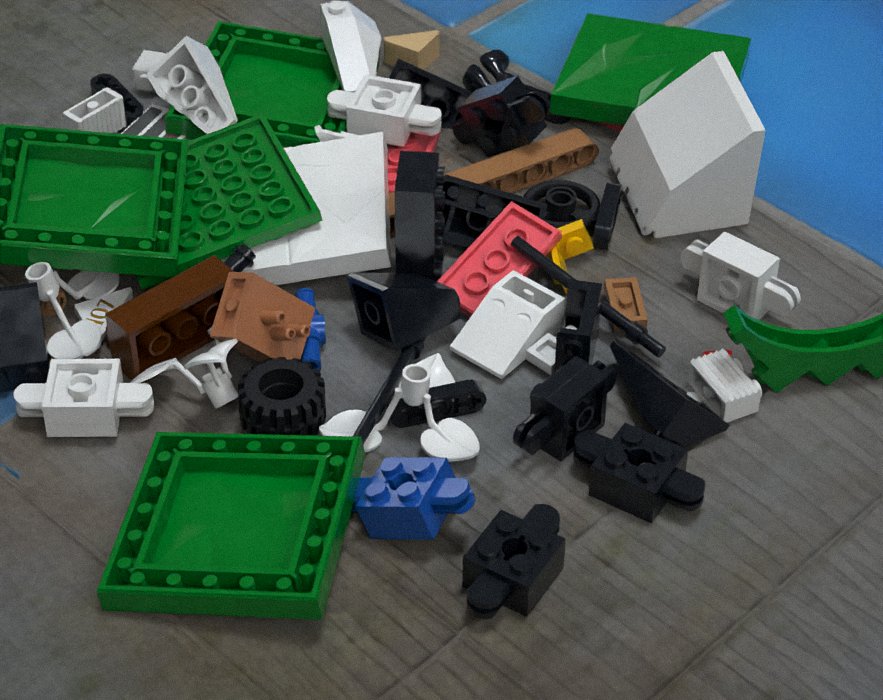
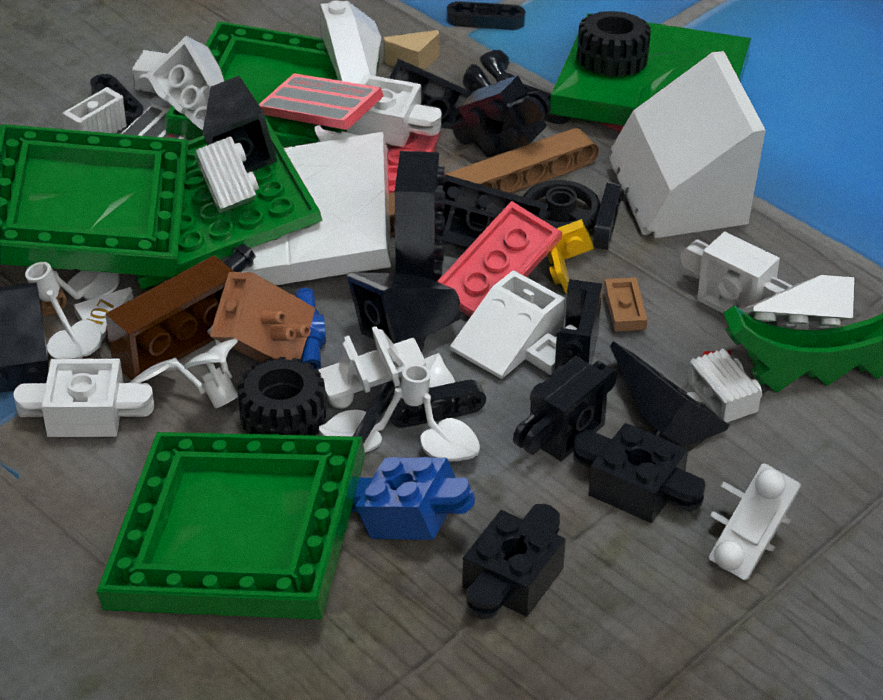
(226, 174): none -> white brick
(237, 115): none -> black slope
(321, 101): none -> tile
(368, 370): none -> white piece
(472, 15): none -> black beam
(613, 43): none -> black tyre
(633, 331): black bar -> none
(754, 521): none -> white piece
(817, 301): none -> white slope

